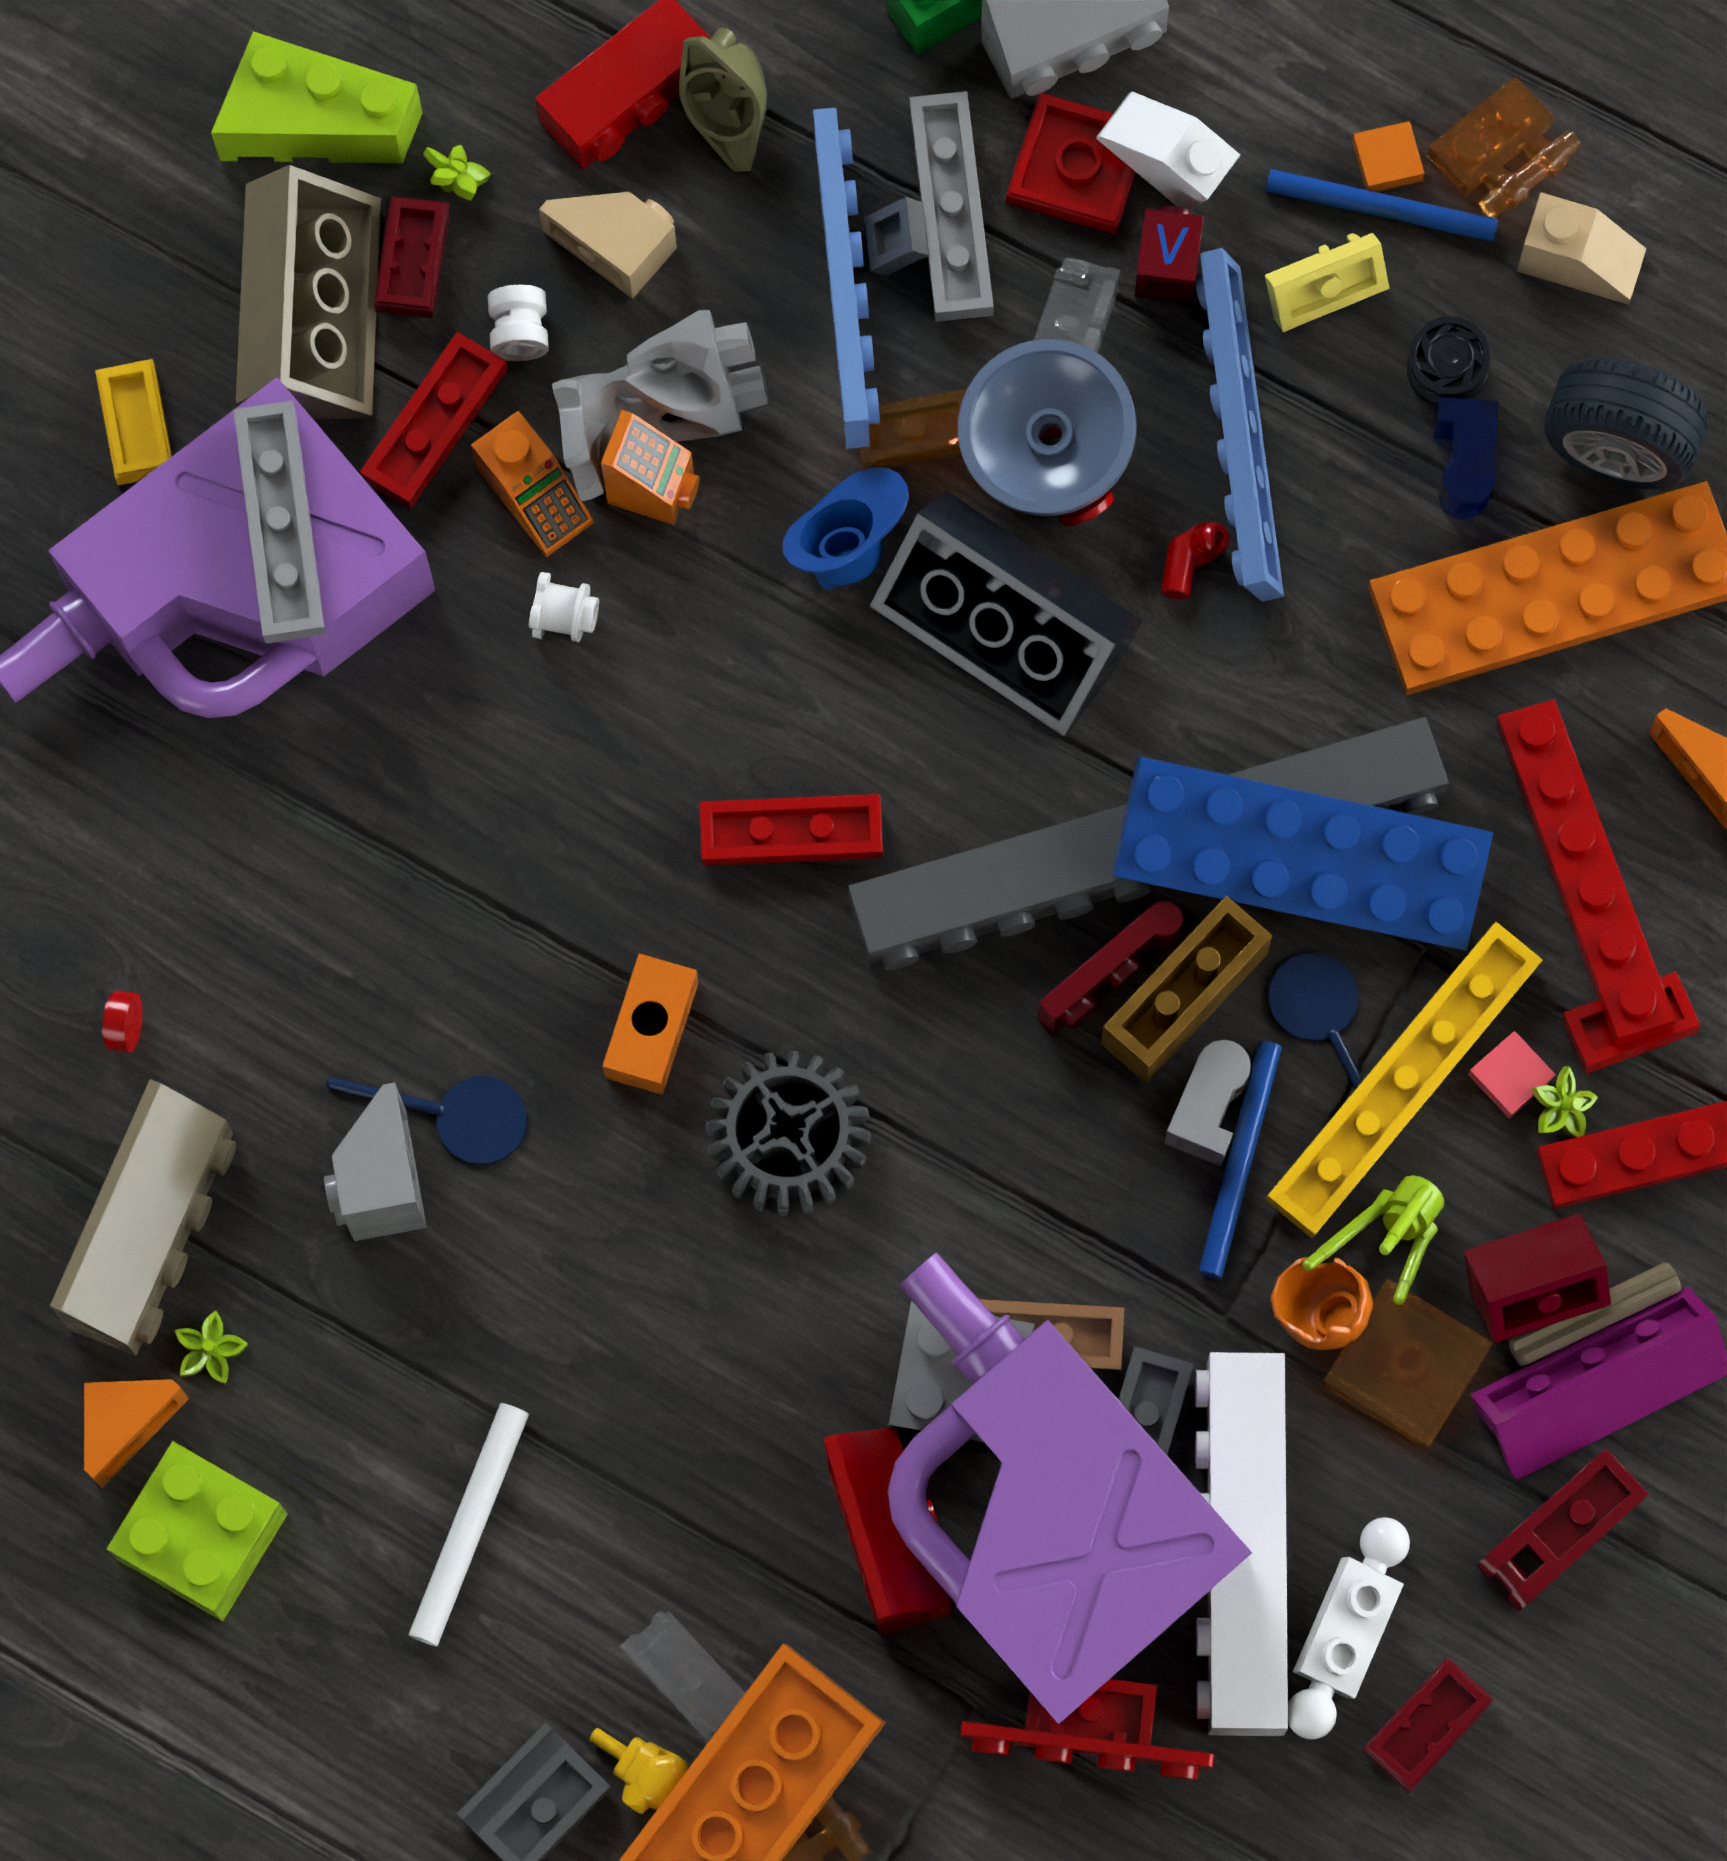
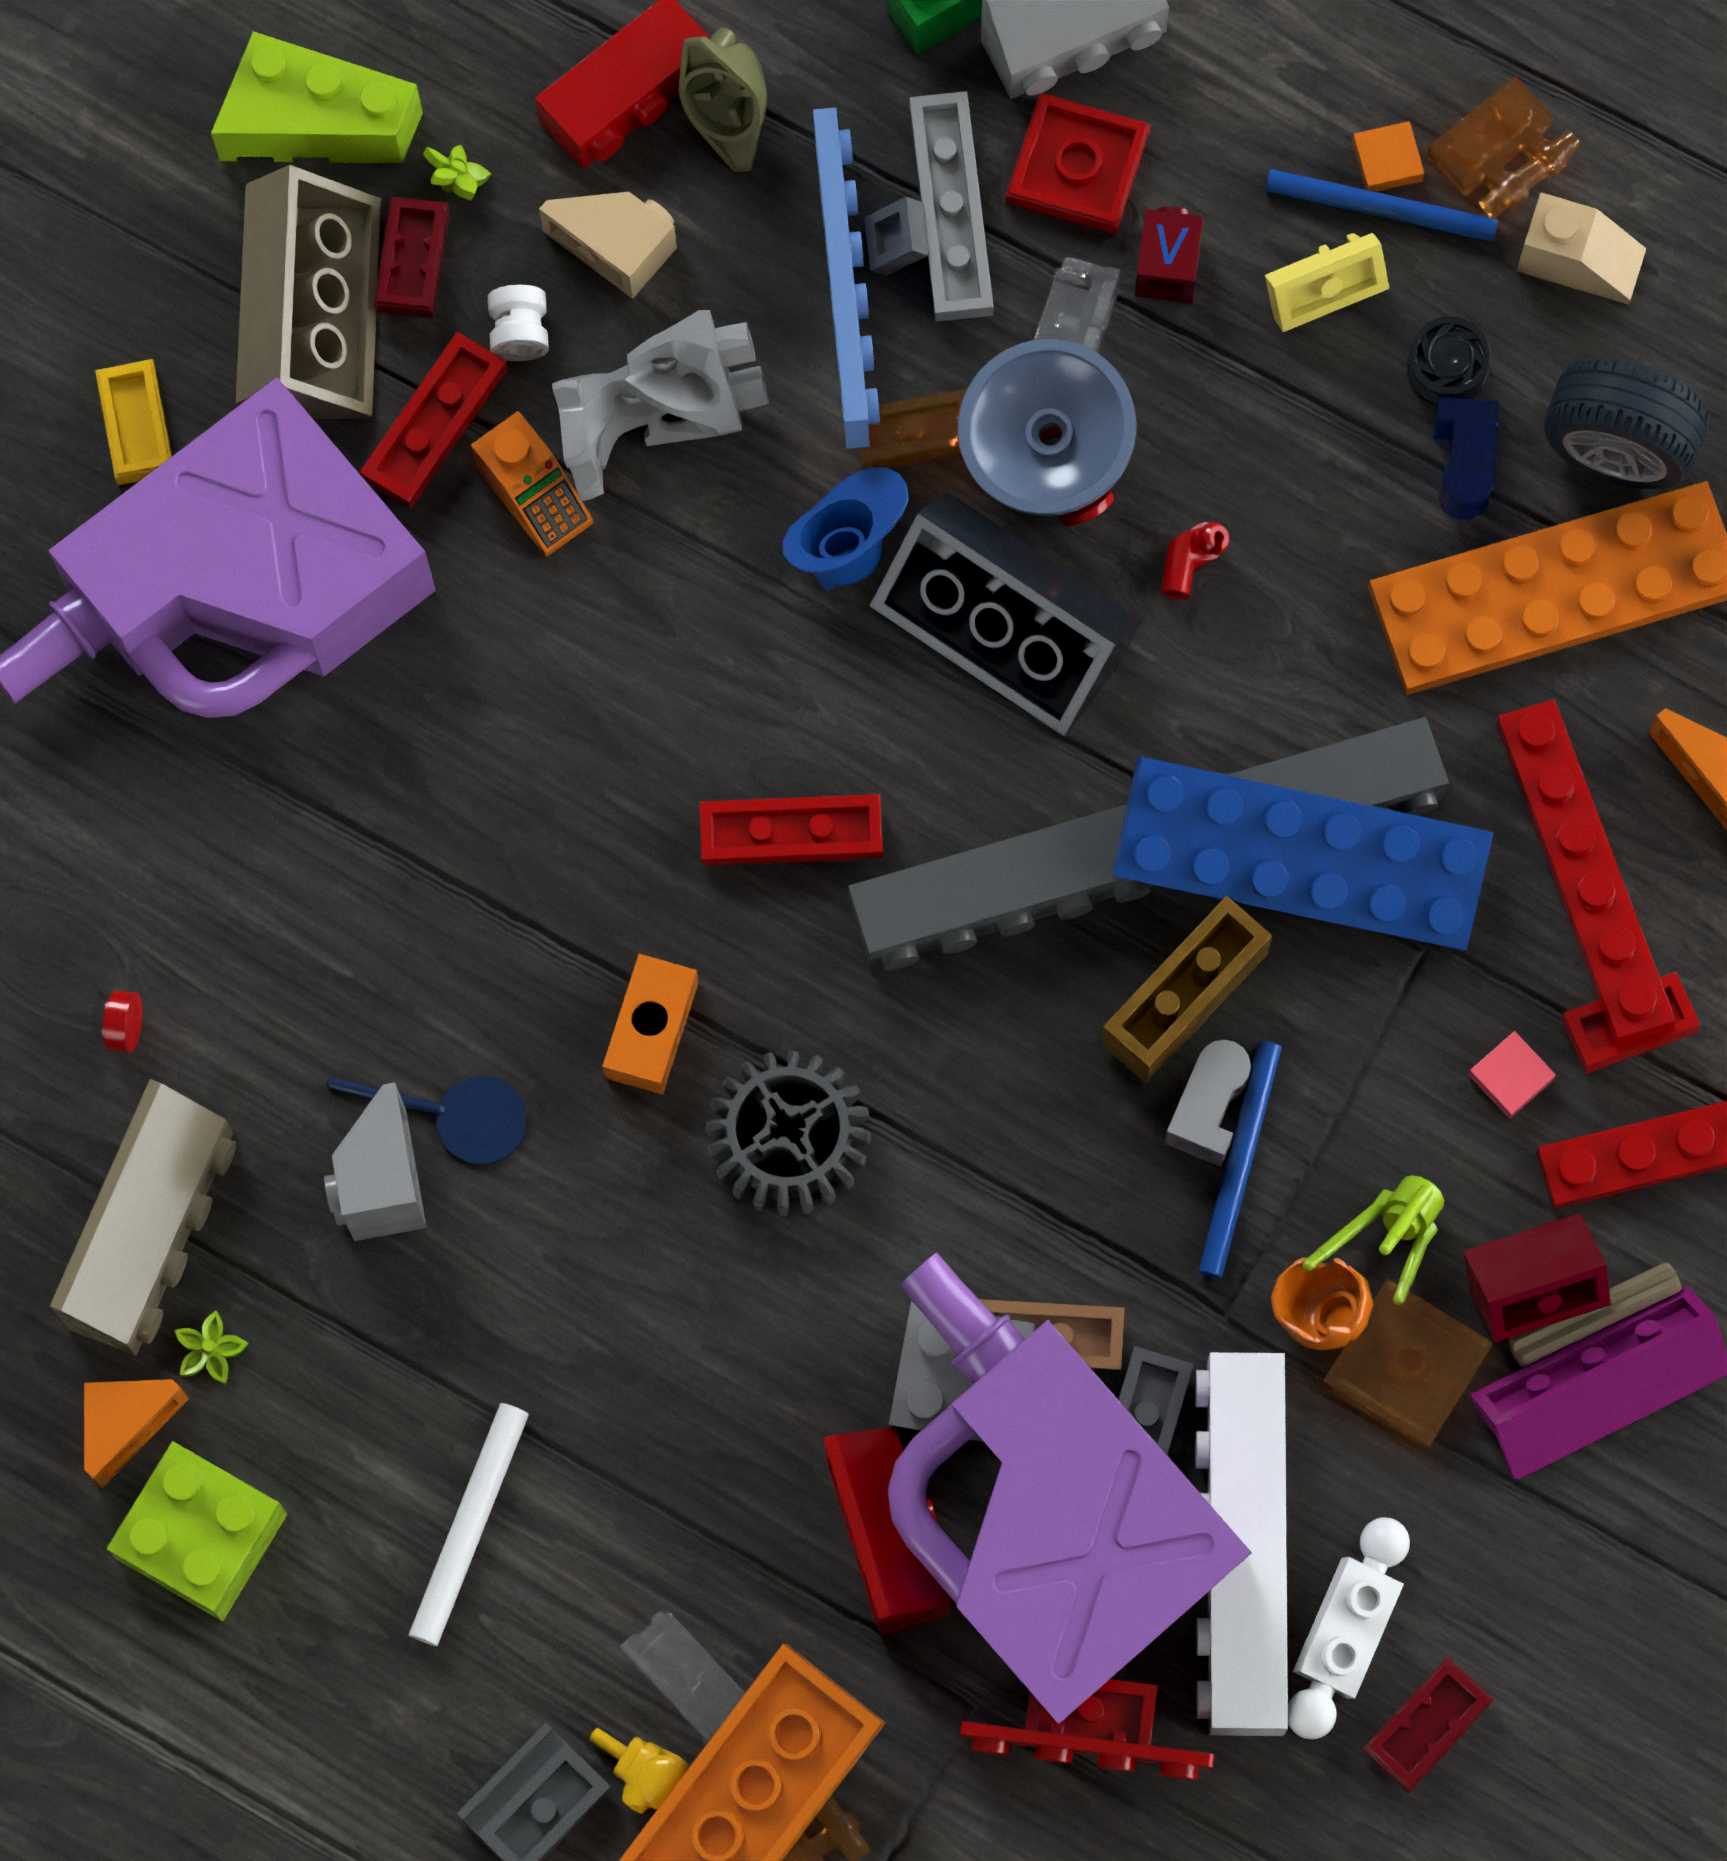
(279, 522): light grey plate -> none
(562, 609): white brick -> none
(647, 471): orange slope -> none
(1112, 965): dark red plate -> none
(1168, 149): white slope -> none
(1236, 403): medium blue plate -> none
(1315, 1001): dark blue piece -> none
(1403, 1080): yellow plate -> none
(1563, 1105): lime plant -> none
(1564, 1527): dark red plate -> none

